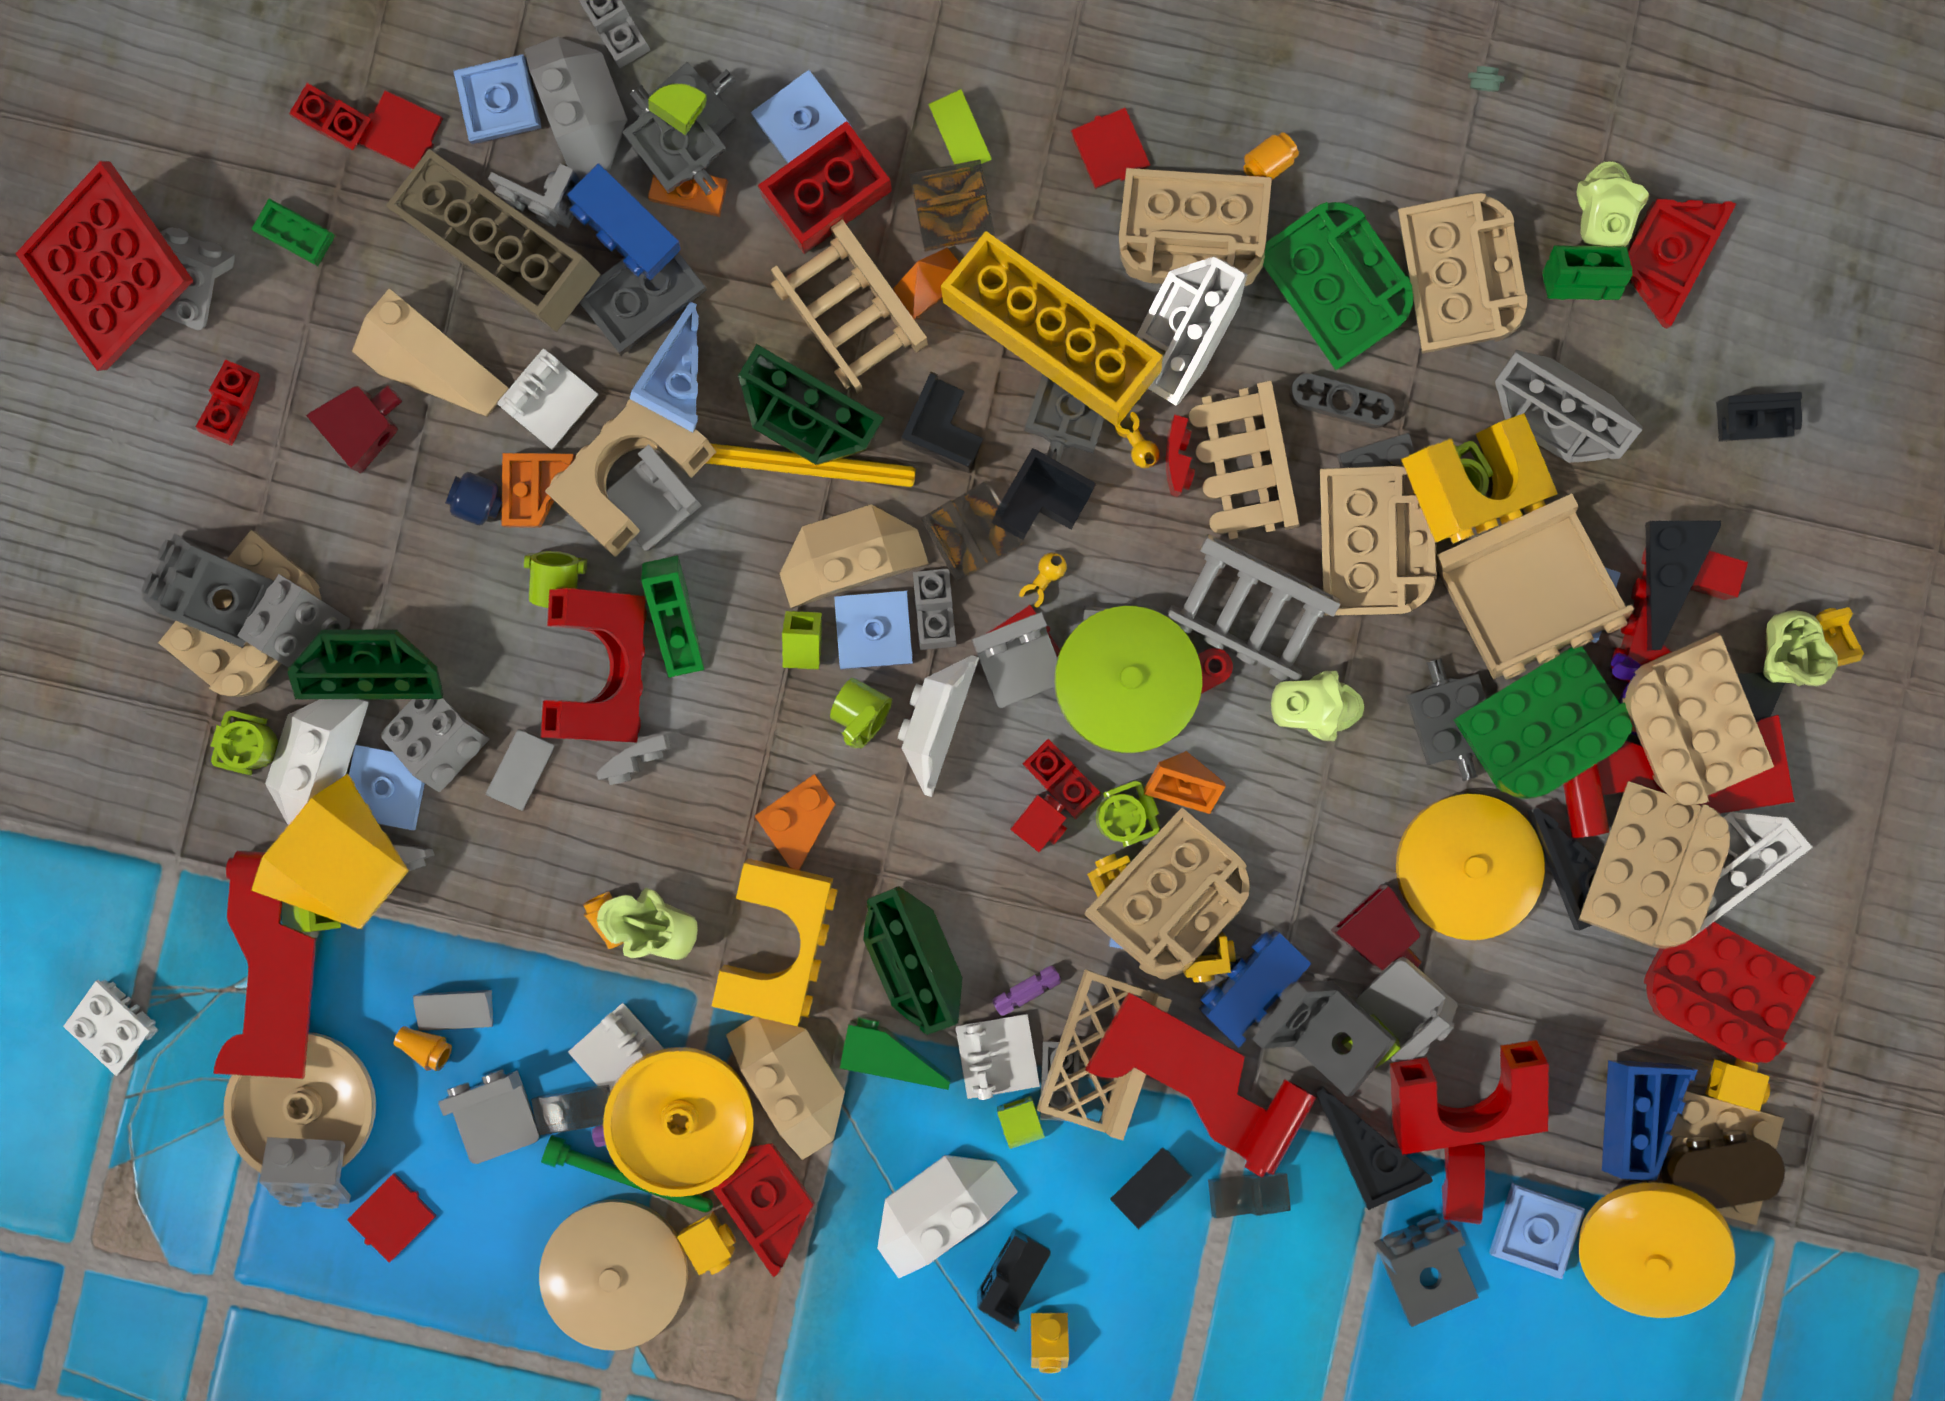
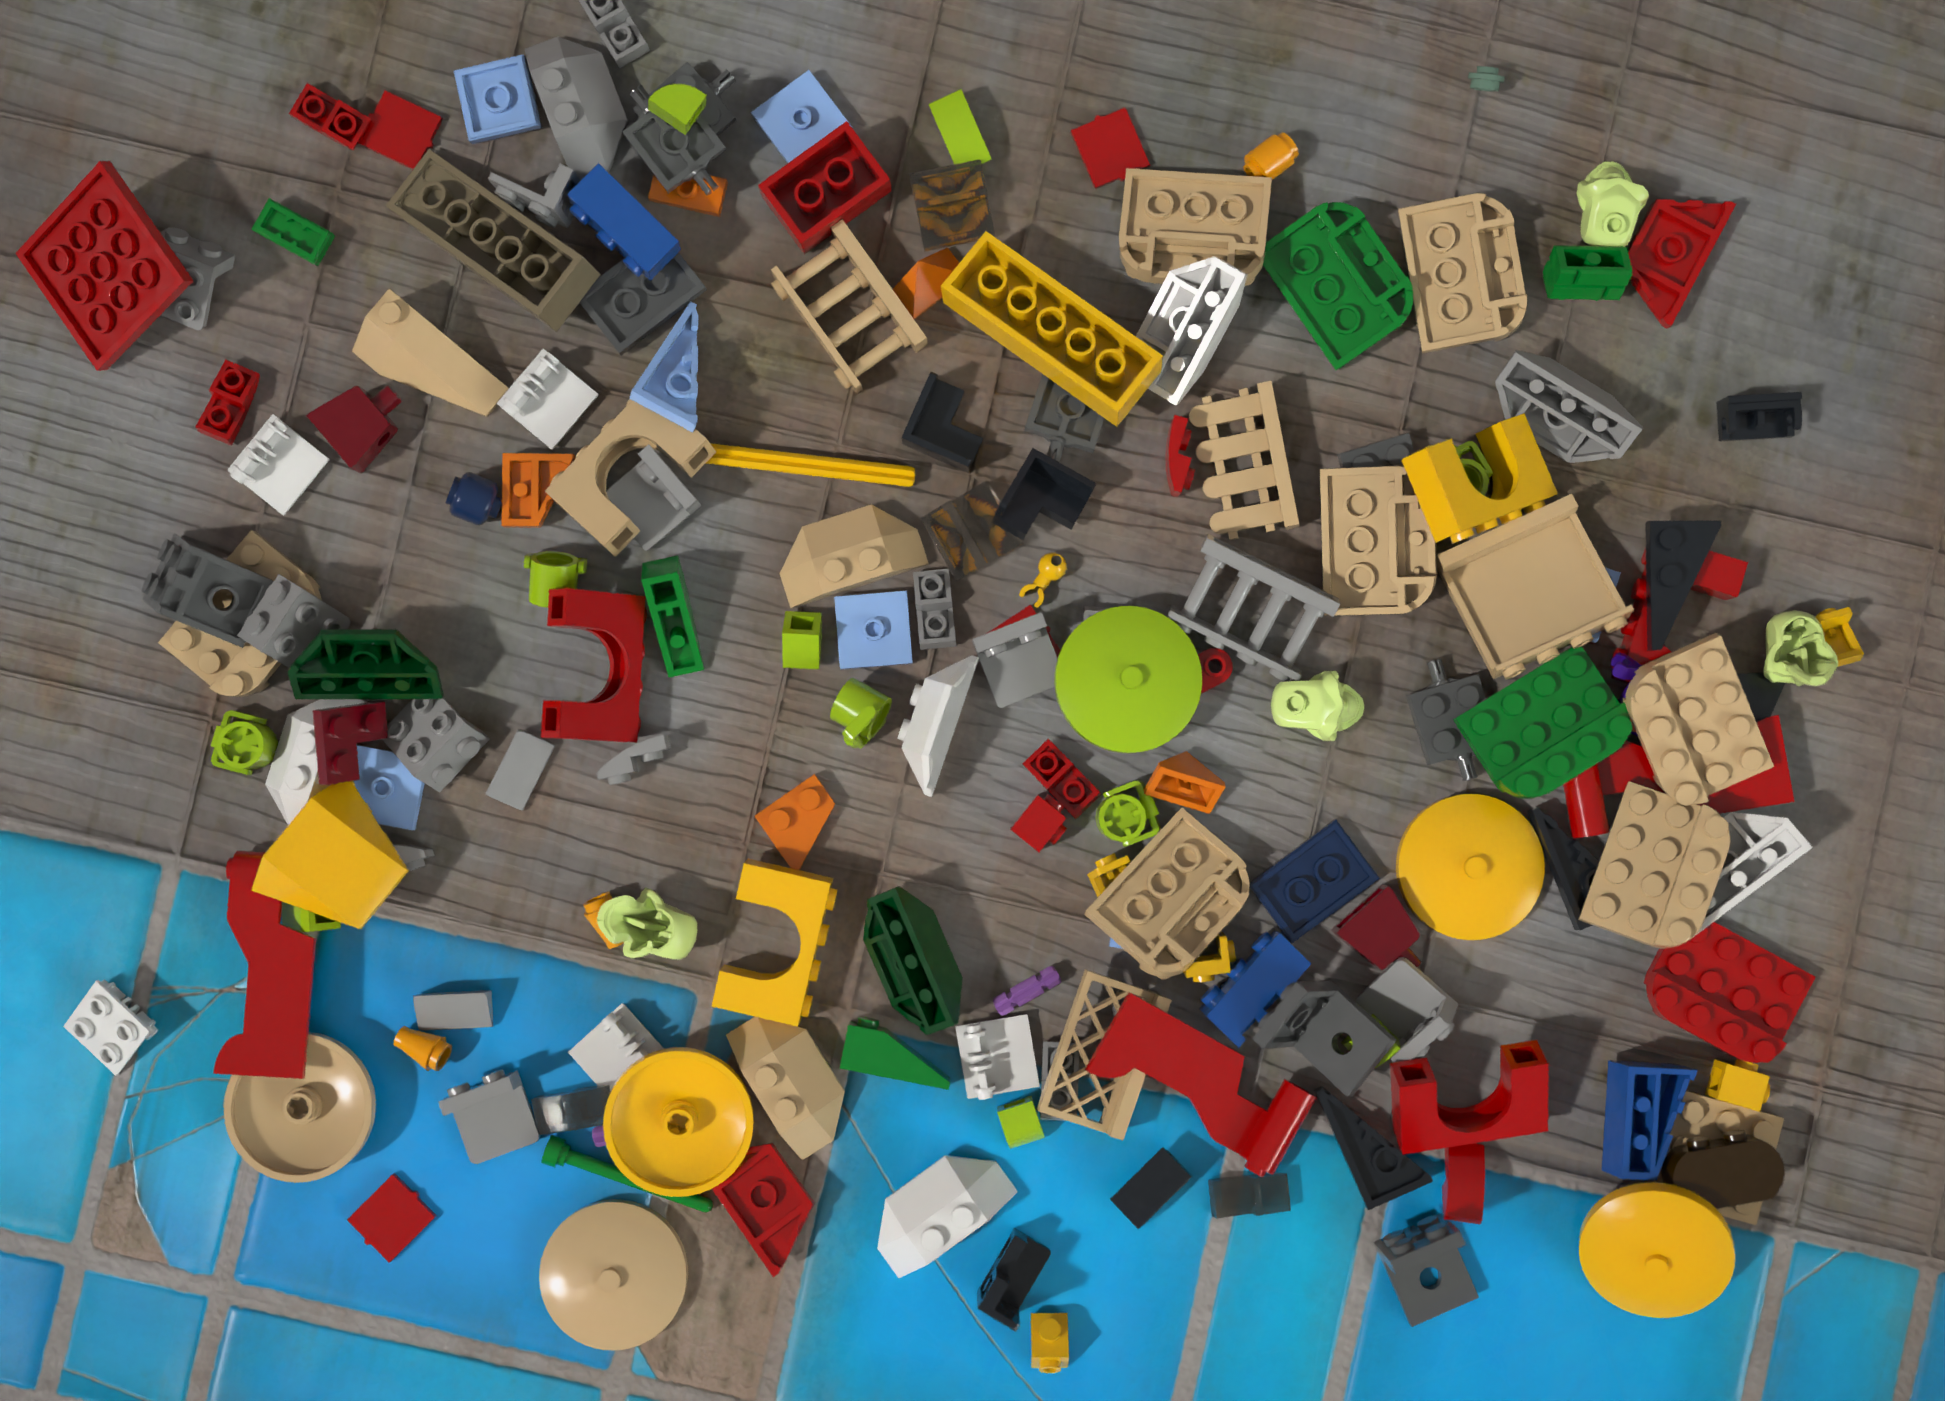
(278, 464): none -> white hinge
(304, 1172): light grey bracket -> none
(337, 738): none -> dark red plate
(708, 1244): yellow brick -> none
(803, 410): dark green wedge -> none
(1141, 448): yellow arm -> none
(1313, 881): none -> dark blue tile
(1364, 417): dark grey beam -> none
(1537, 1231): light blue plate -> none

